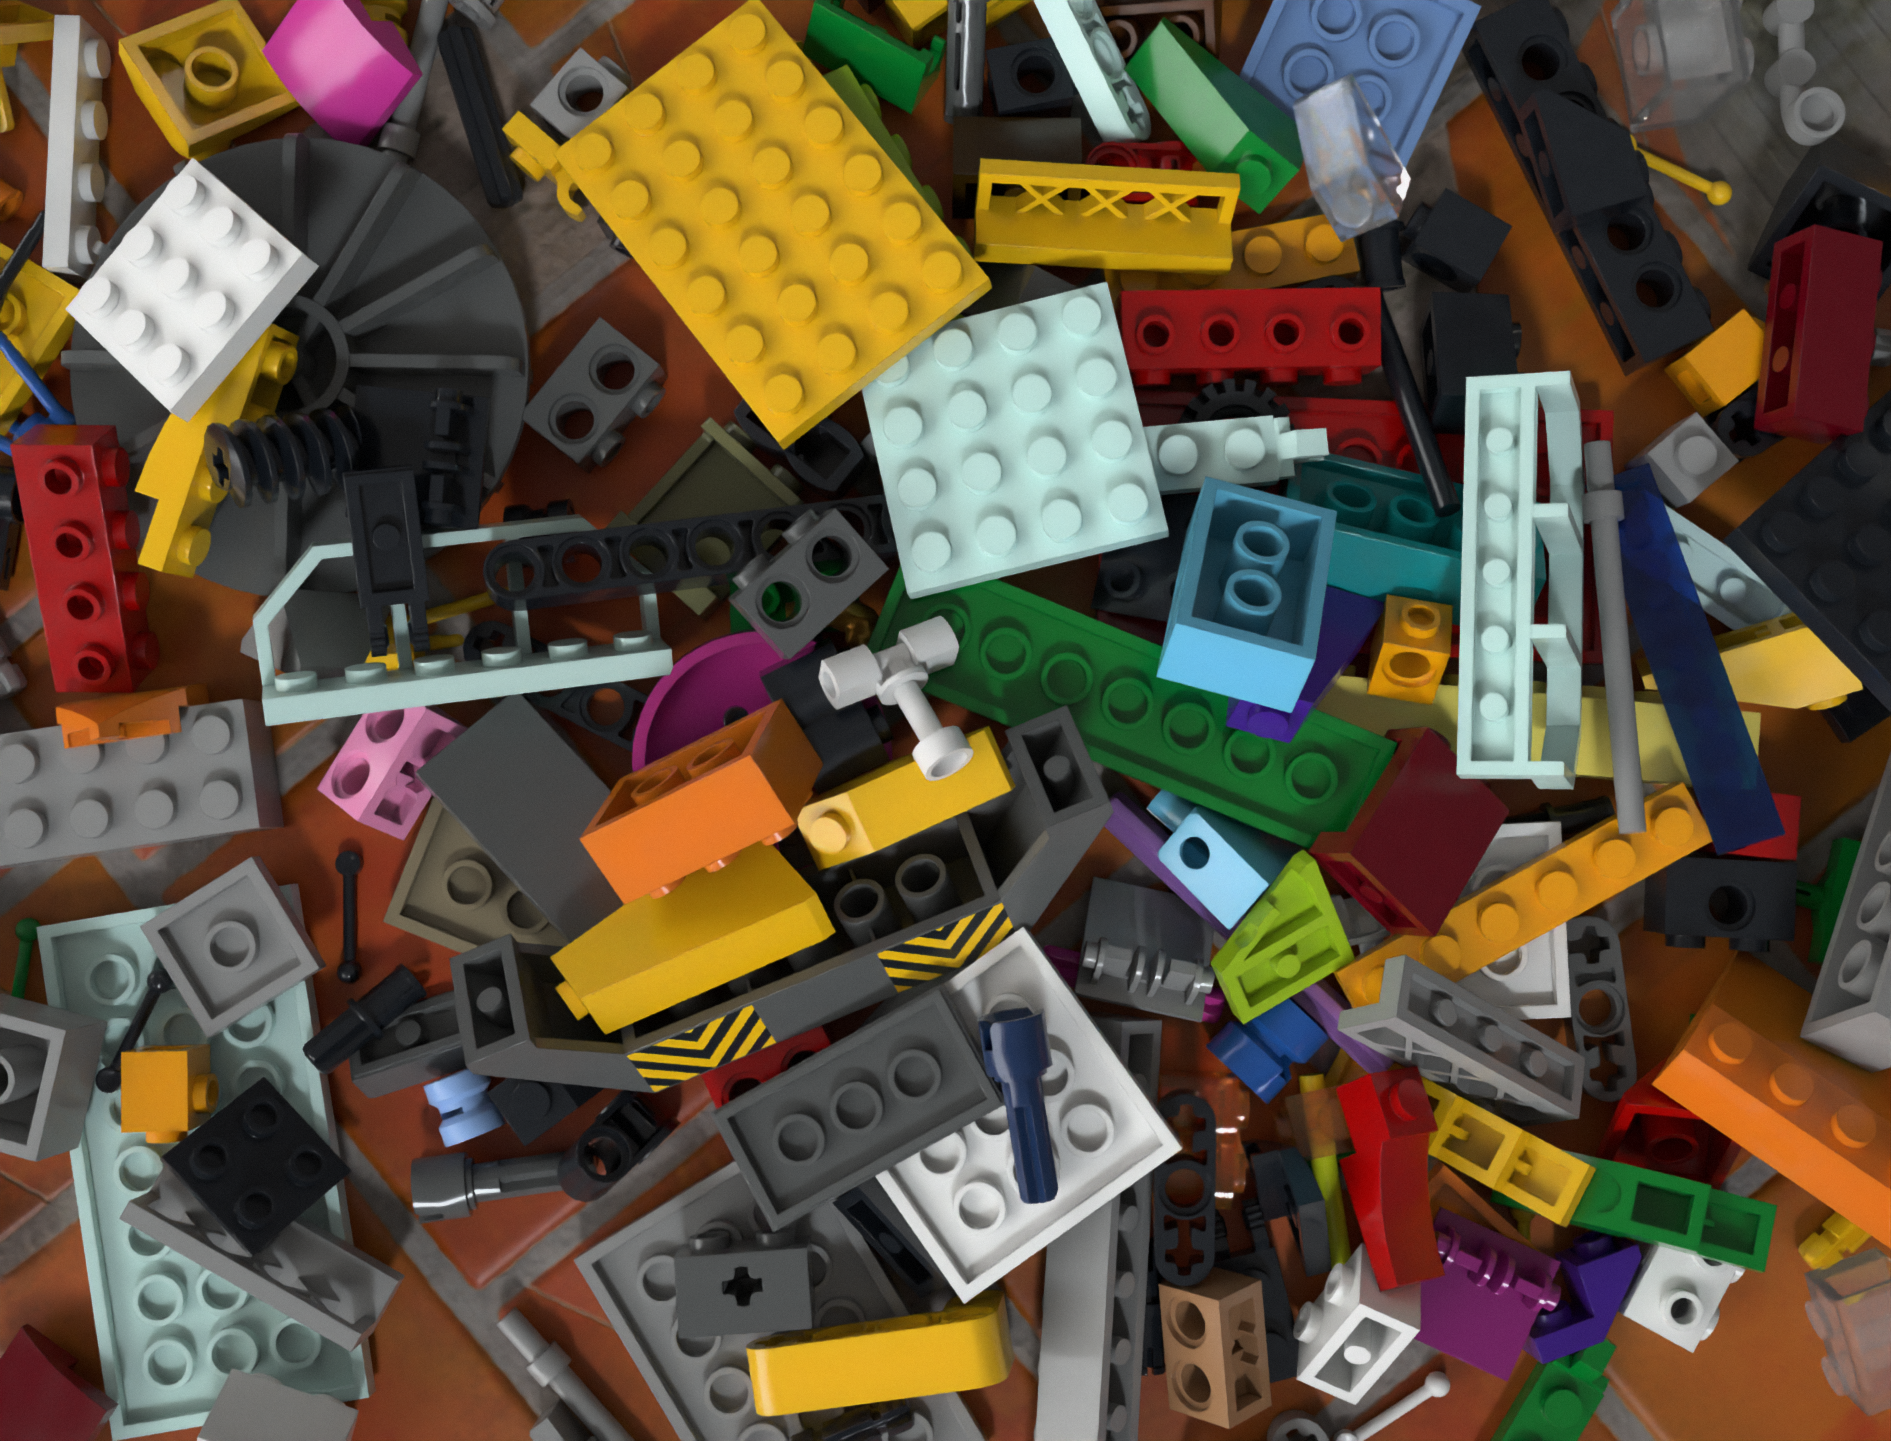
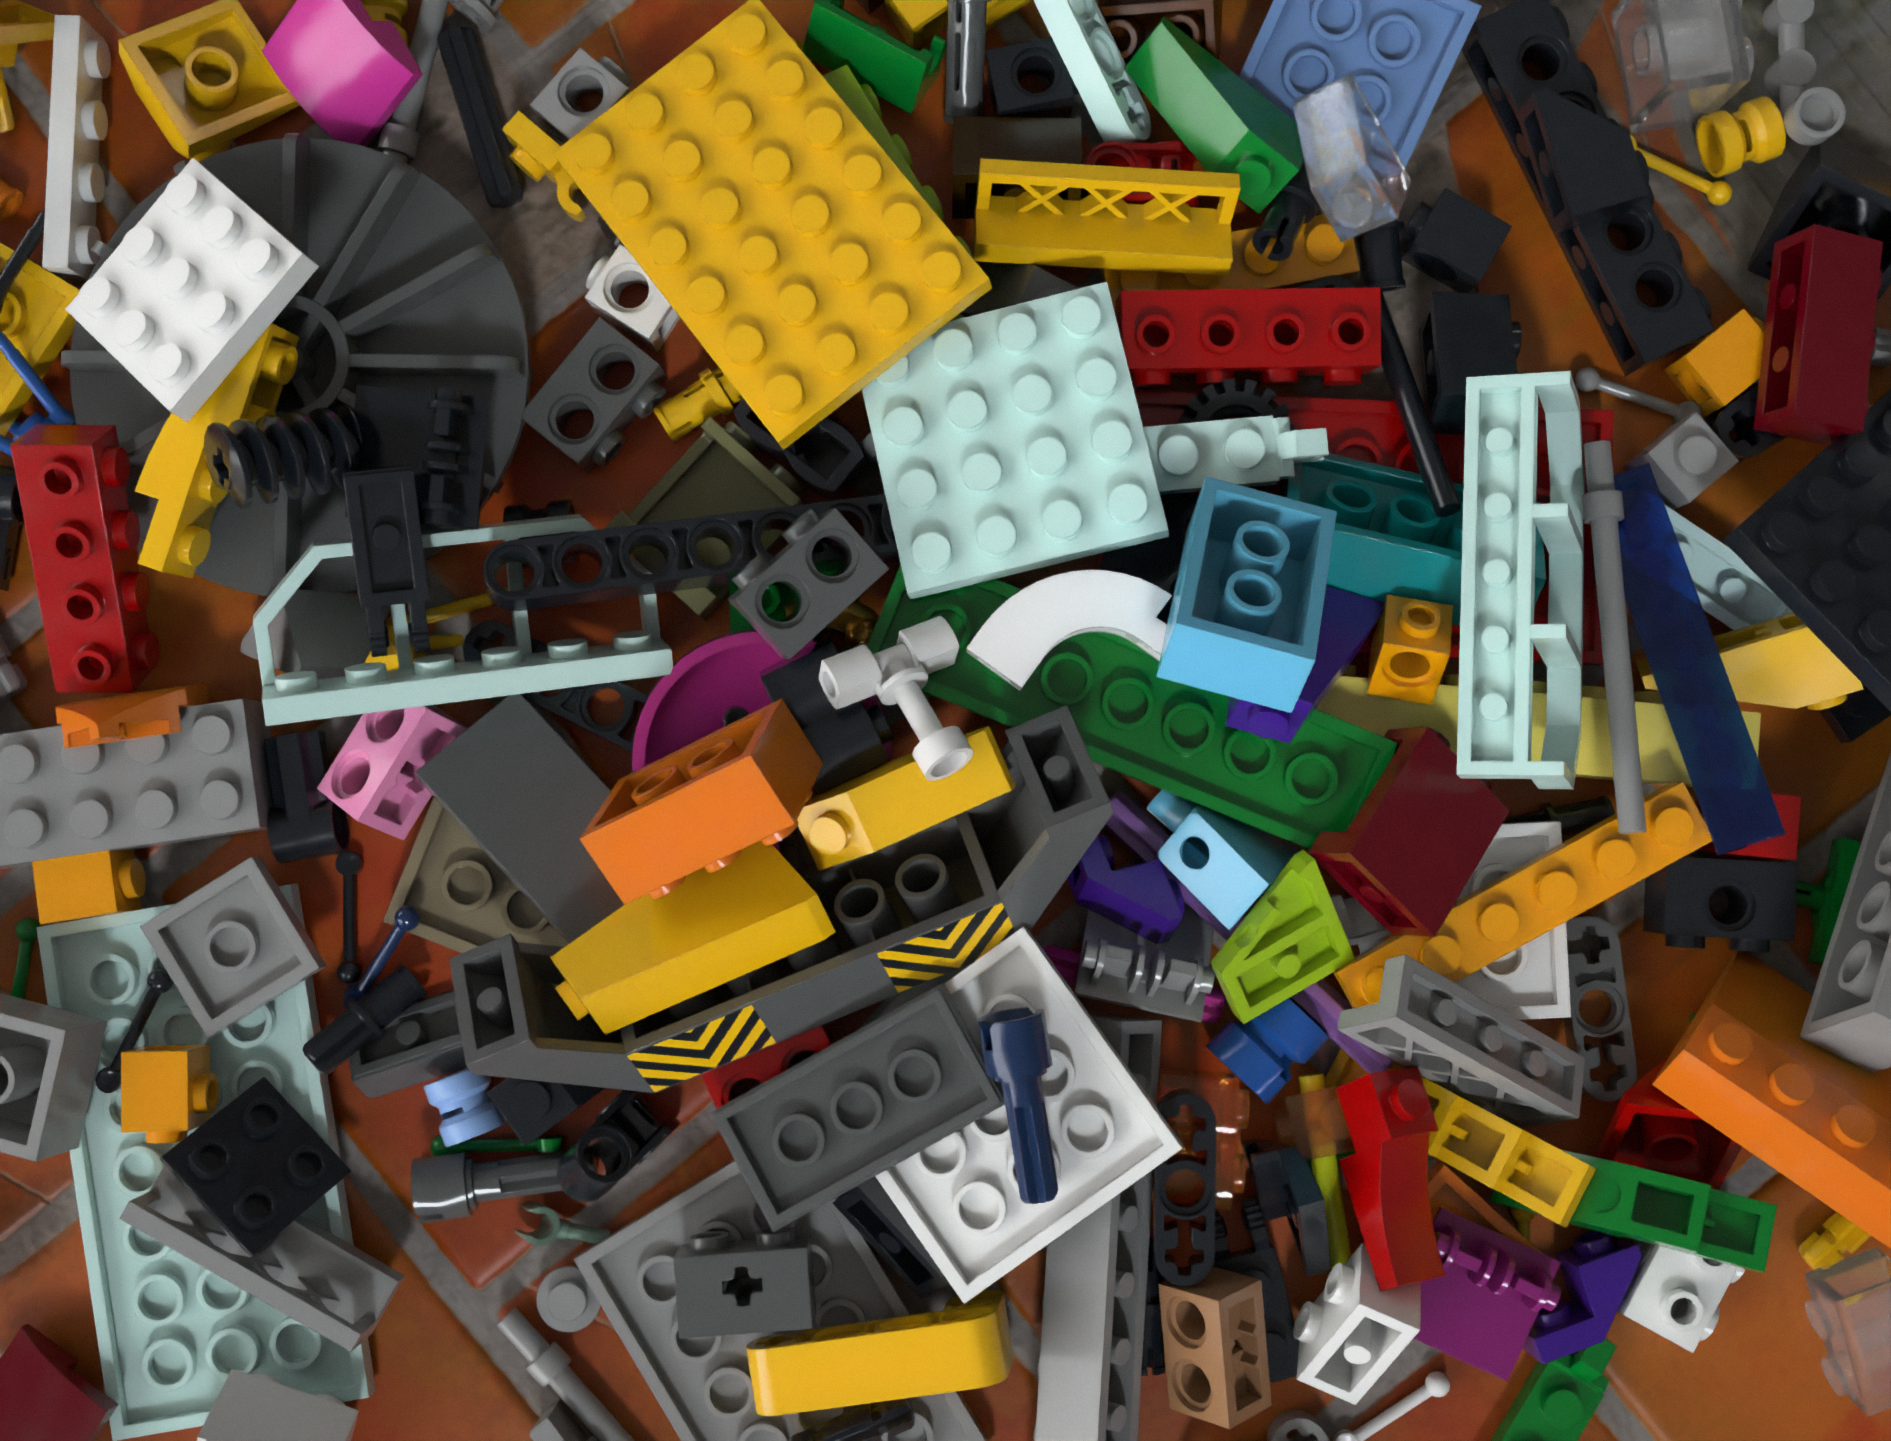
(88, 885): none -> light orange brick
(303, 819): none -> black piece
(406, 919): none -> dark blue hinge
(540, 1144): none -> green hinge
(555, 1227): none -> sand green hand
(566, 1300): none -> light grey plate
(650, 321): none -> white brick
(696, 403): none -> yellow pin
(1064, 606): none -> white arch
(1132, 897): none -> dark purple slope
(1286, 216): none -> black axle
(1589, 379): none -> light grey hinge
(1749, 134): none -> yellow wheel

